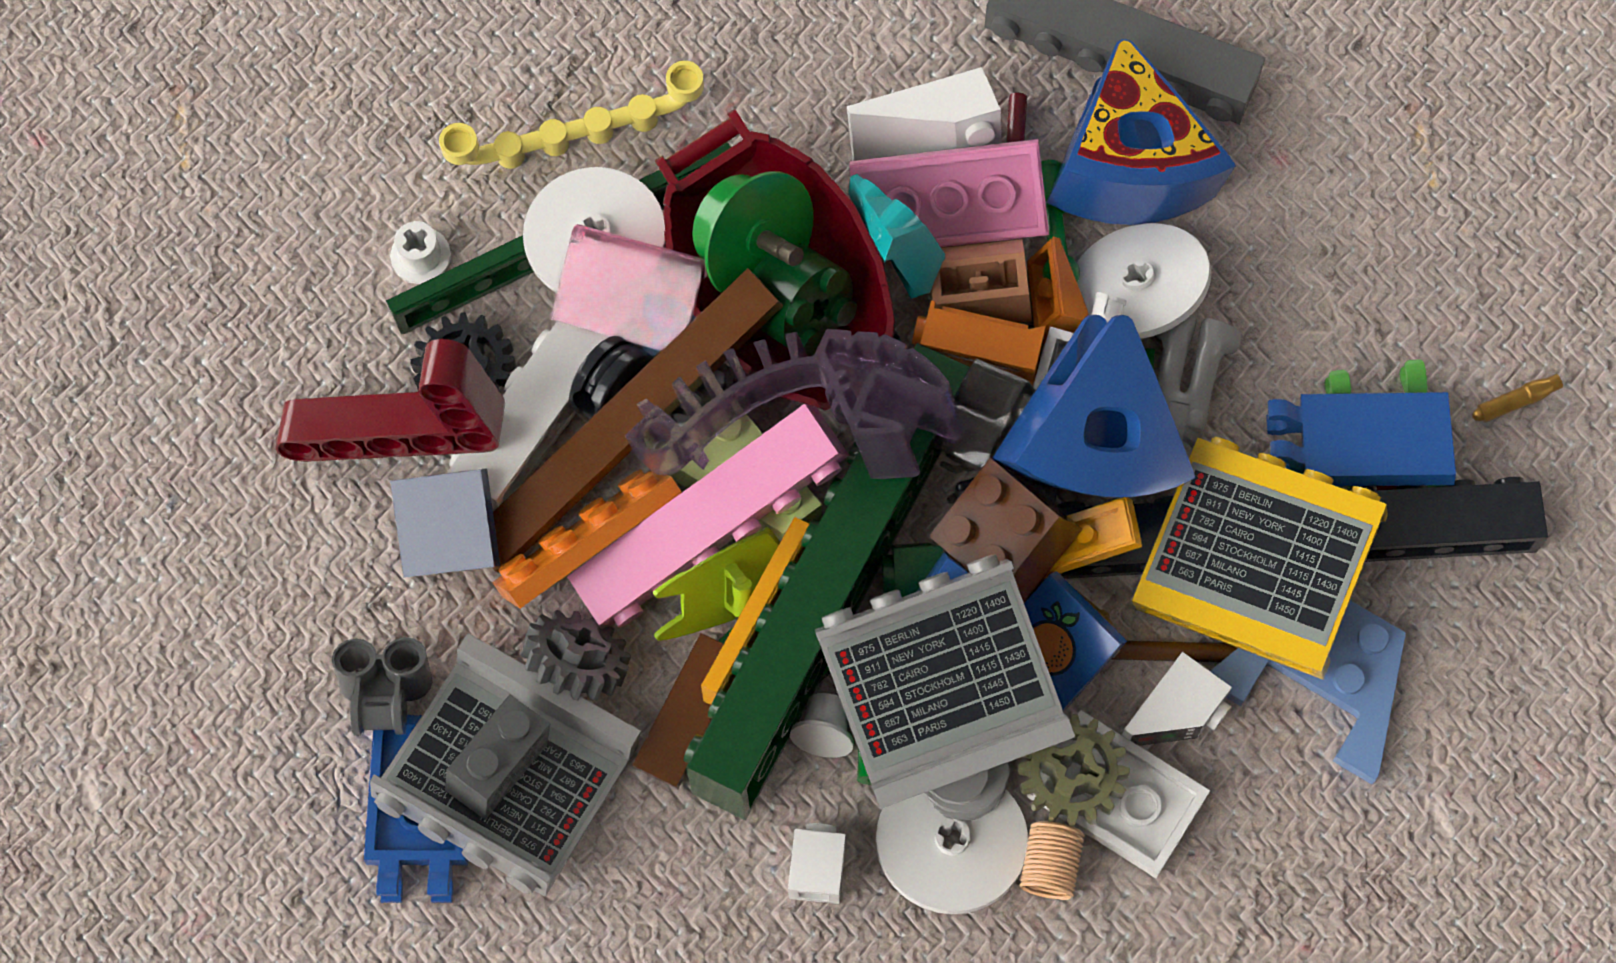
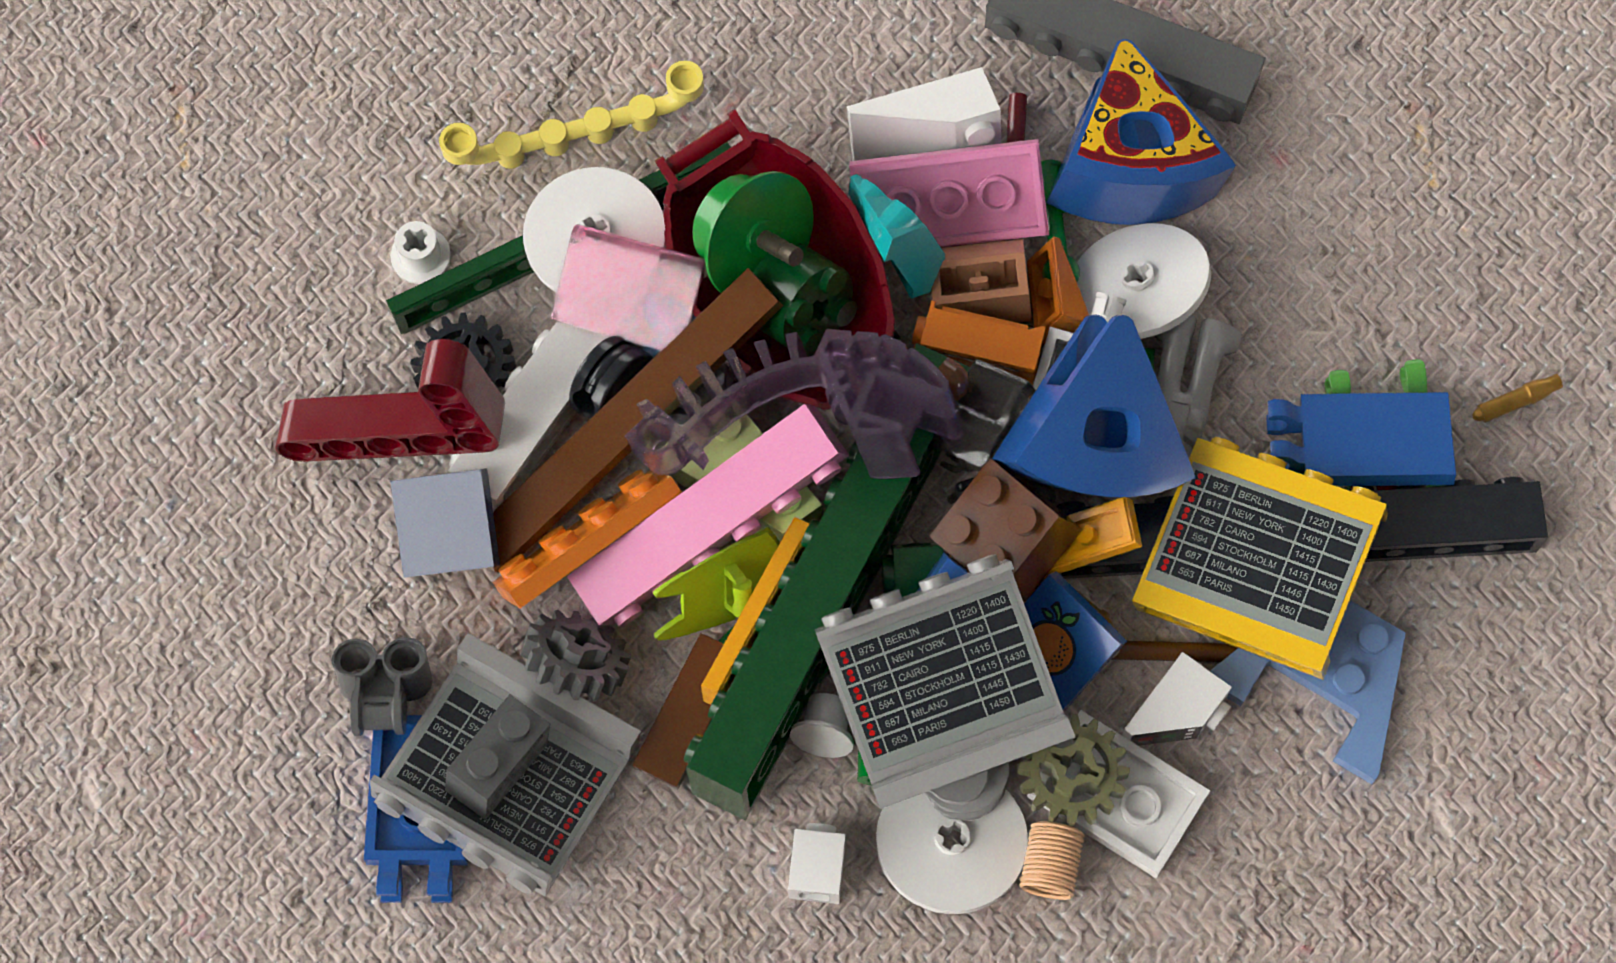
(956, 376): none -> reddish brown hinge

